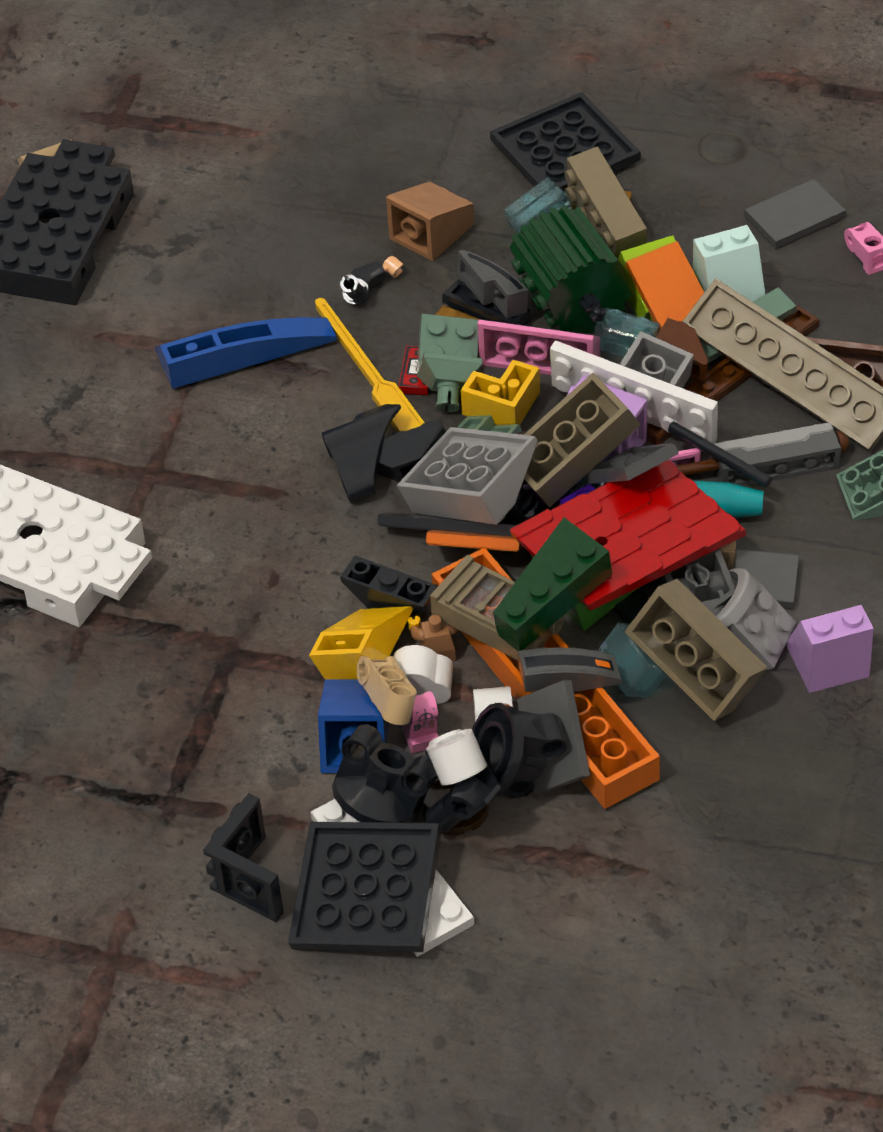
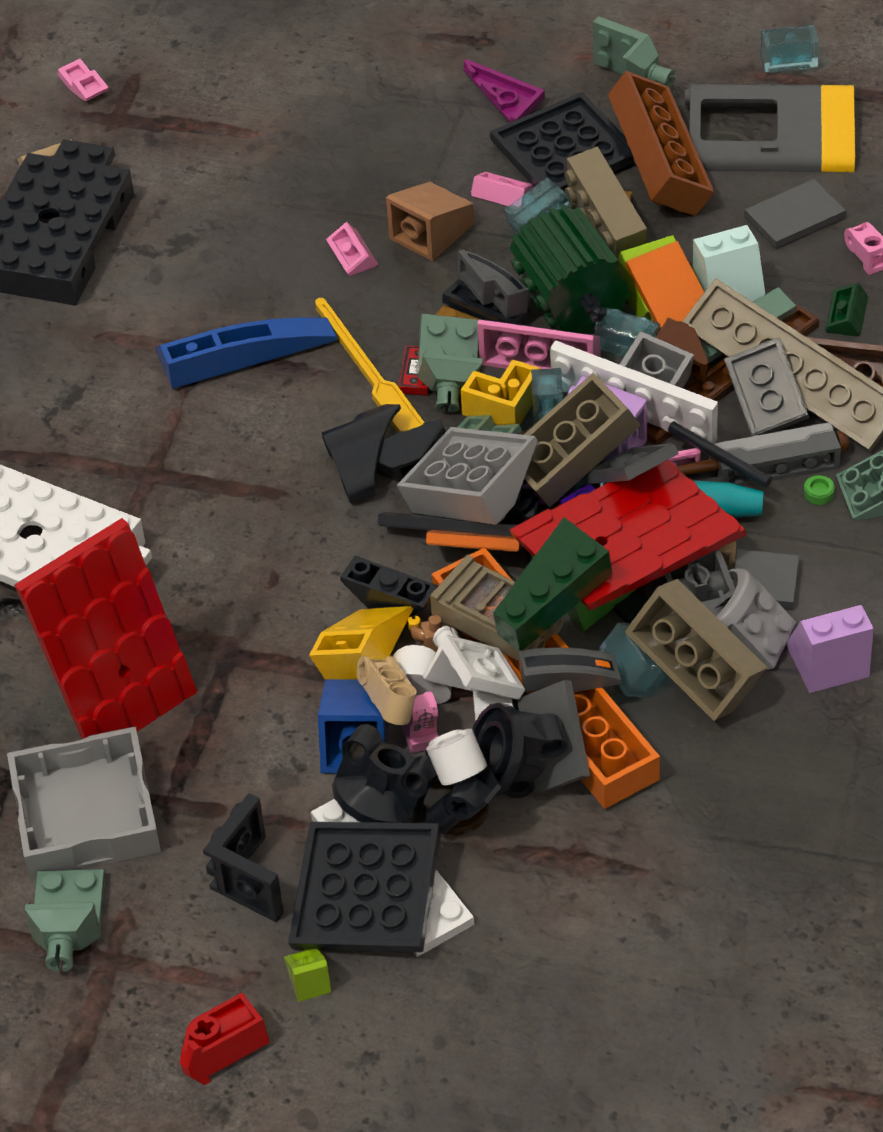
(66, 913): none -> sand green plate
(82, 81): none -> bright pink slope
(83, 802): none -> light grey tile
(106, 634): none -> red piece
(221, 1038): none -> red piece
(308, 974): none -> lime slope
(351, 250): none -> bright pink slope
(364, 278): black arm -> none
(471, 666): none -> white plate
(498, 188): none -> bright pink slope
(509, 95): none -> magenta wing
(546, 391): none -> clear light blue brick
(629, 50): none -> sand green plate
(660, 144): none -> dark orange brick
(766, 388): none -> tile
(789, 48): none -> clear light blue brick
(812, 127): none -> dark grey piece
(819, 490): none -> bright green tile
(847, 310): none -> dark green slope

